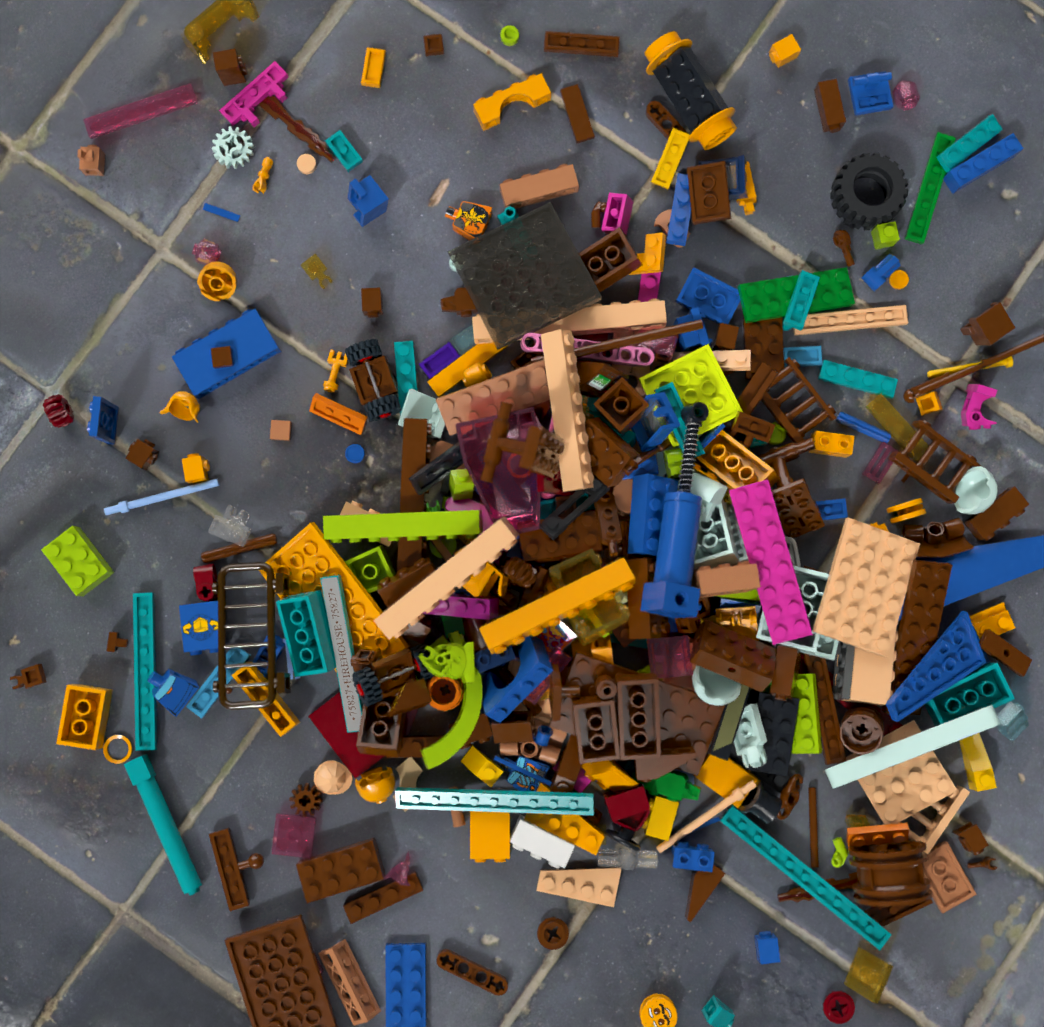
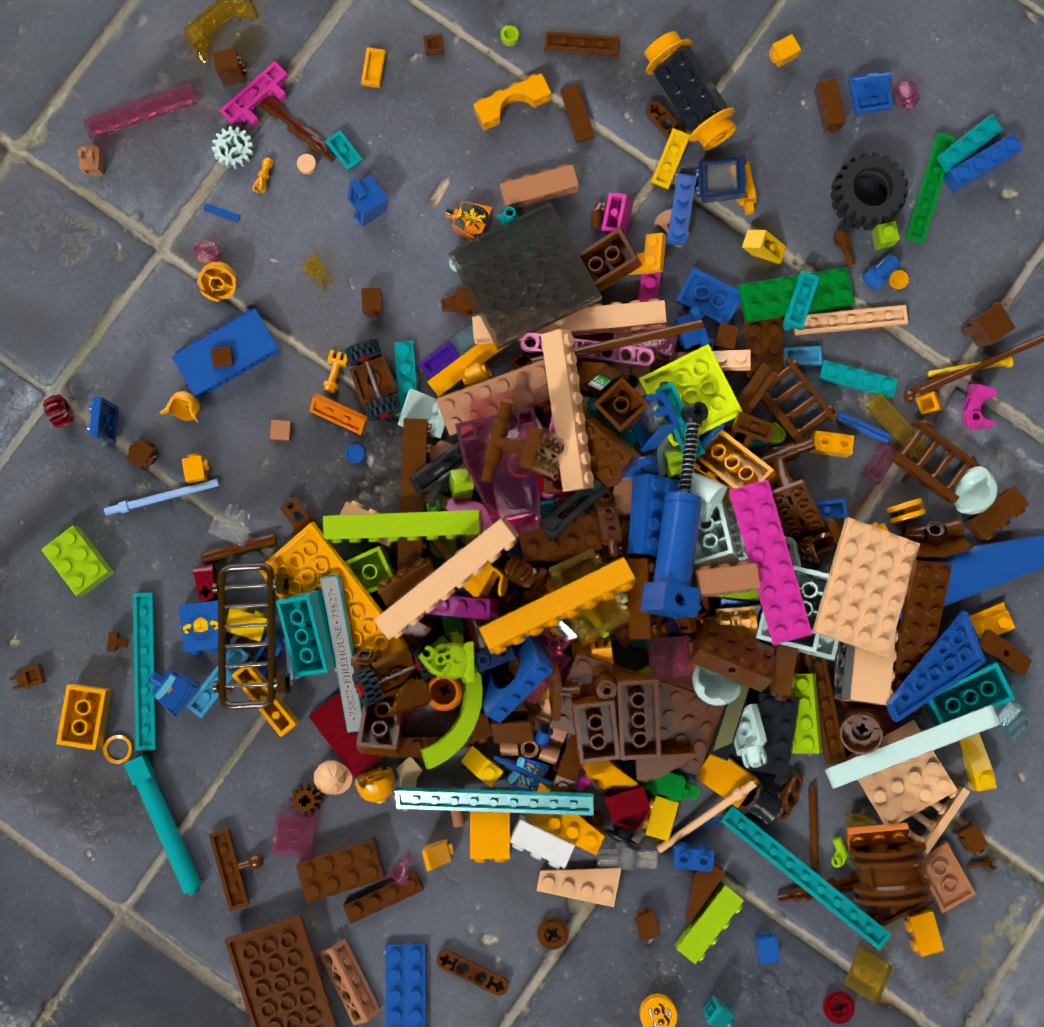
(241, 616): none -> yellow brick
(298, 526): none -> reddish brown piece
(437, 854): none -> light orange slope
(633, 465): reddish brown piece -> none
(646, 924): none -> reddish brown window
(708, 923): none -> lime brick
(709, 192): reddish brown tile -> none
(764, 245): none -> yellow slope
(829, 535): none -> reddish brown tile
(923, 932): none -> light orange brick

